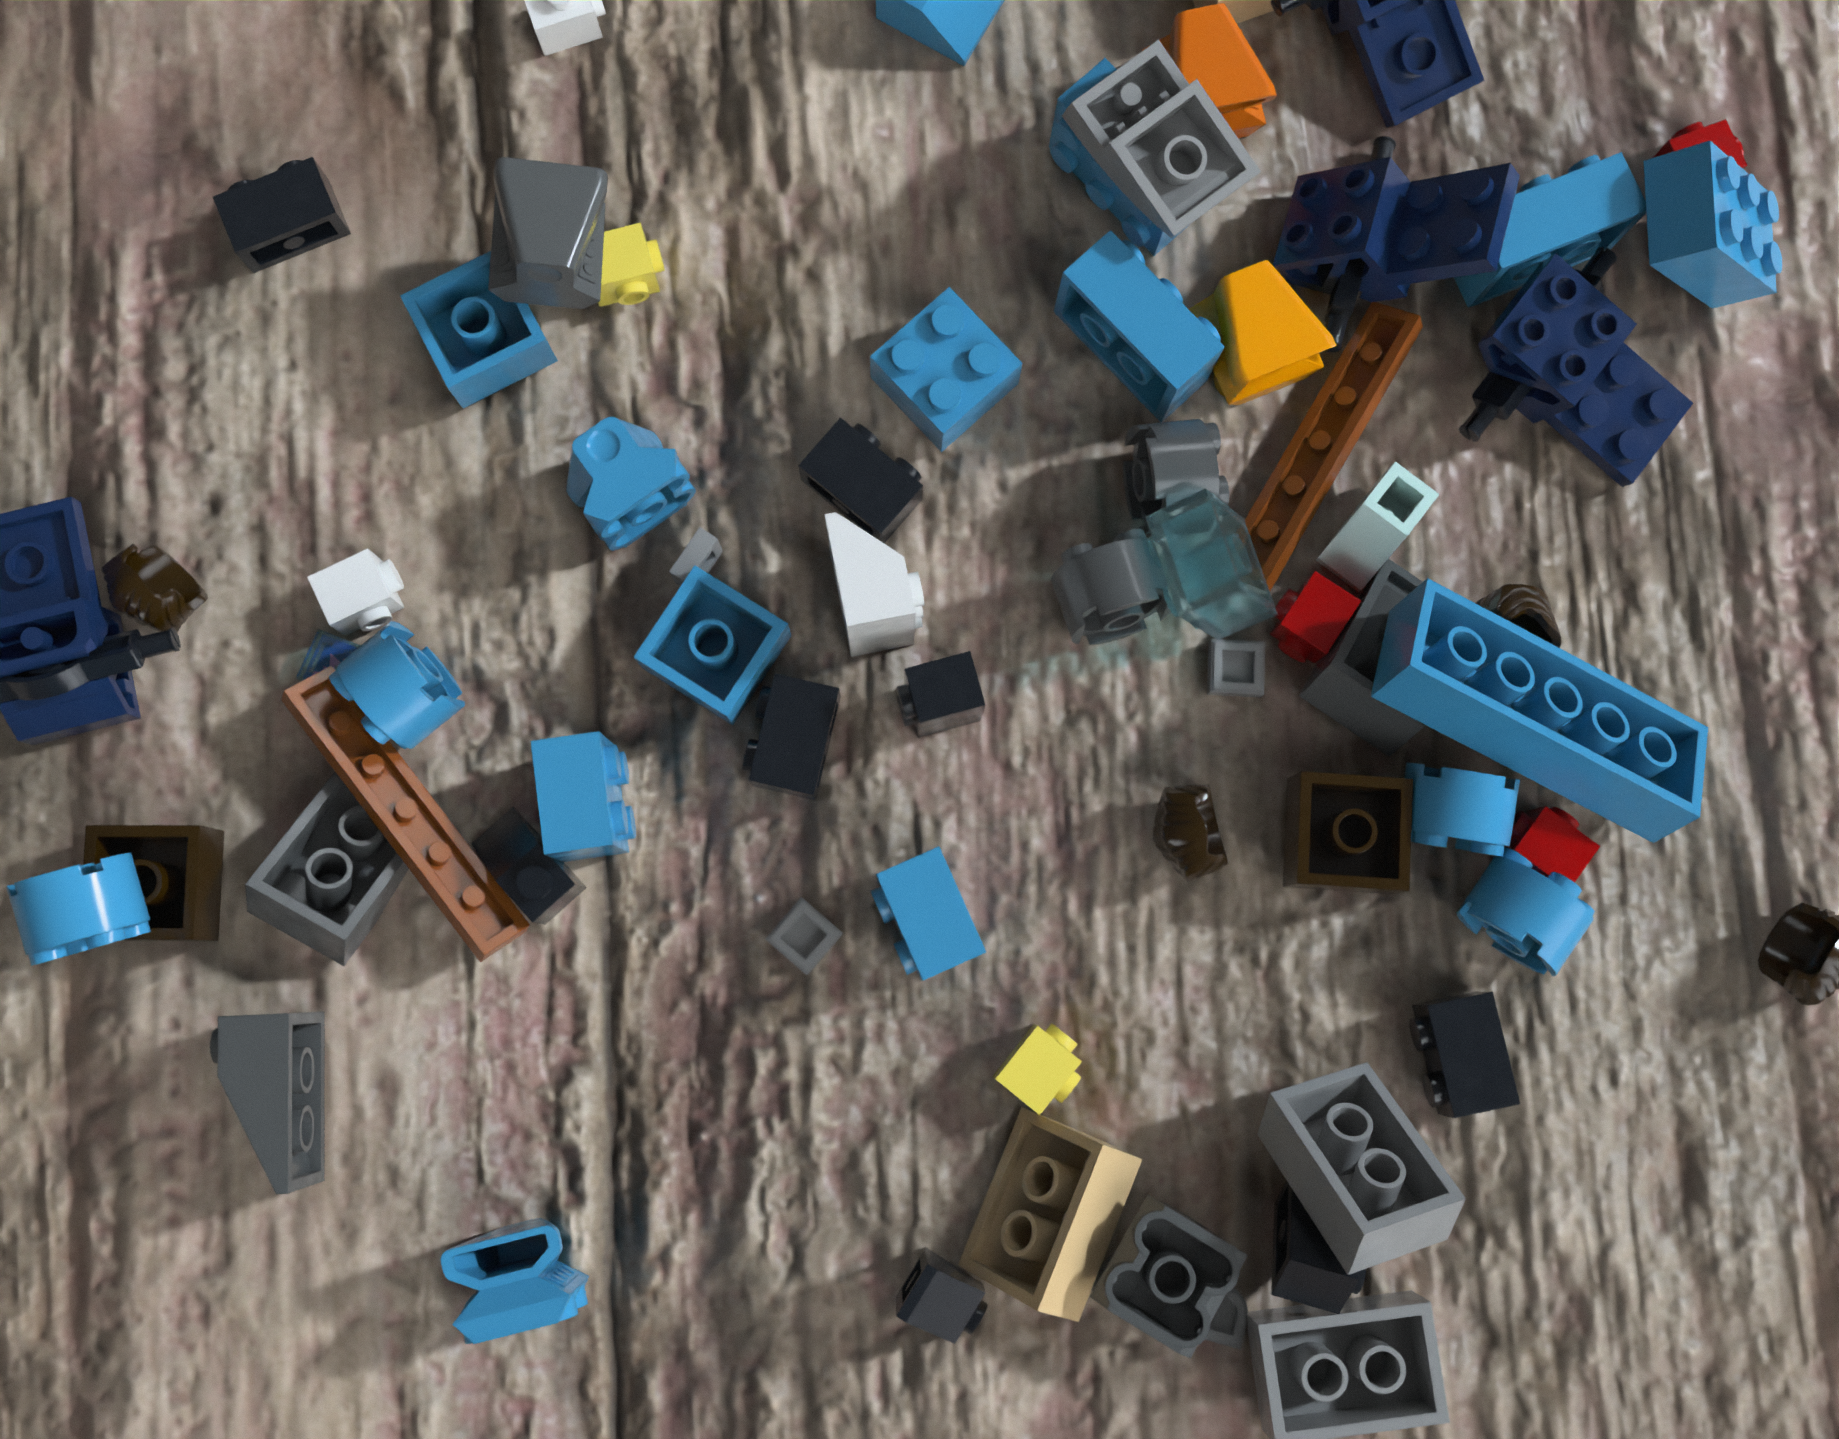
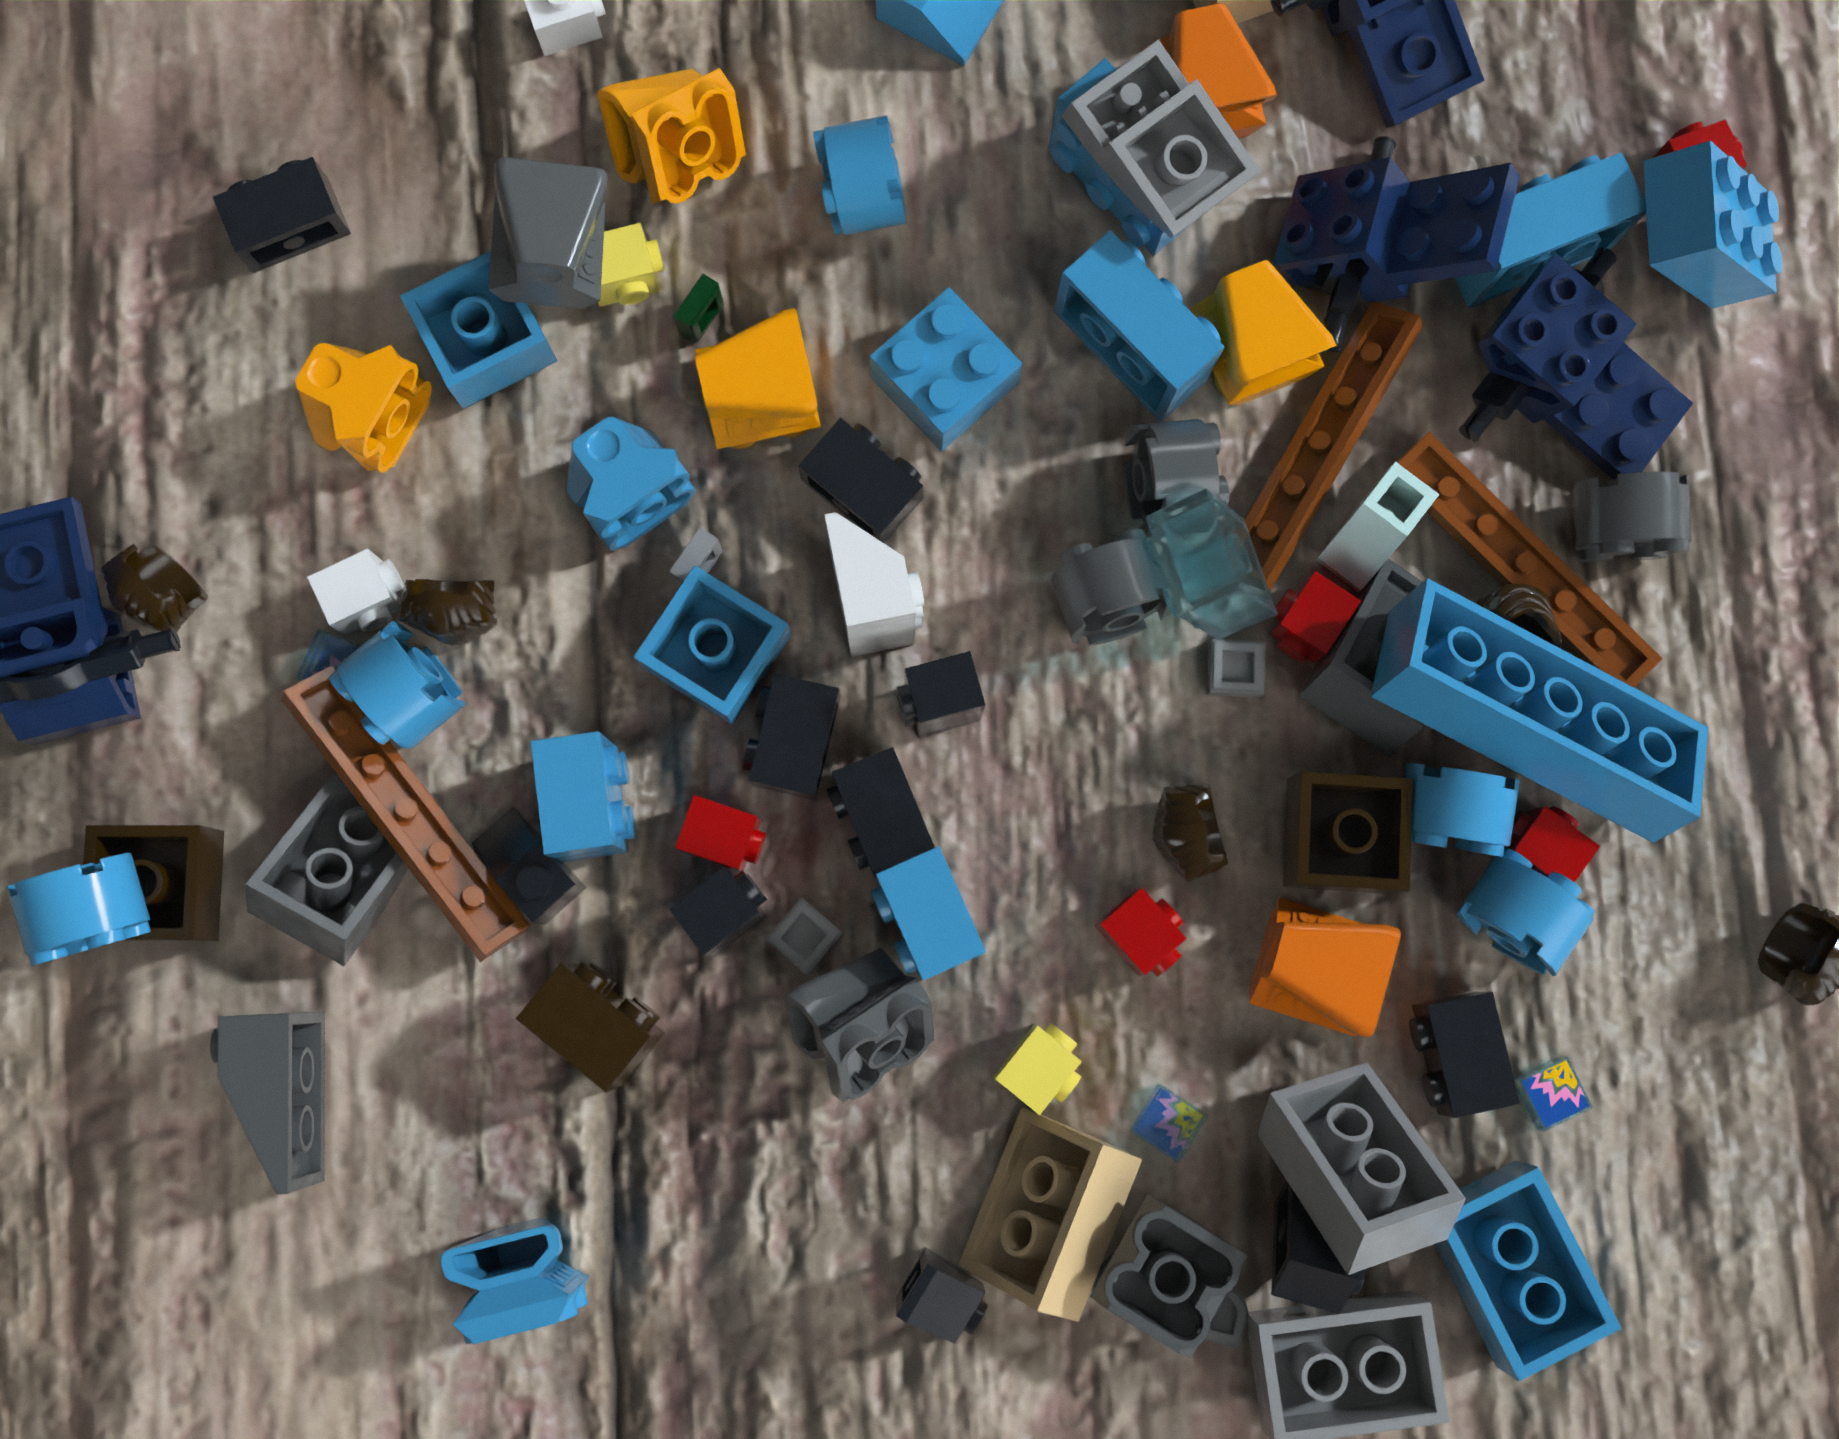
(362, 402): none -> light orange piece
(449, 609): none -> dark brown hair
(592, 1024): none -> dark brown brick
(673, 131): none -> light orange piece
(698, 309): none -> dark green tile
(720, 910): none -> black brick
(721, 834): none -> red brick
(759, 383): none -> light orange piece
(860, 175): none -> dark azure brick
(861, 1022): none -> dark grey piece
(881, 812): none -> black brick
(1144, 933): none -> red brick
(1168, 1123): none -> clear light blue tile
(1324, 968): none -> orange piece
(1518, 556): none -> dark orange plate
(1523, 1273): none -> dark azure brick
(1552, 1093): none -> tile
(1632, 515): none -> dark grey brick

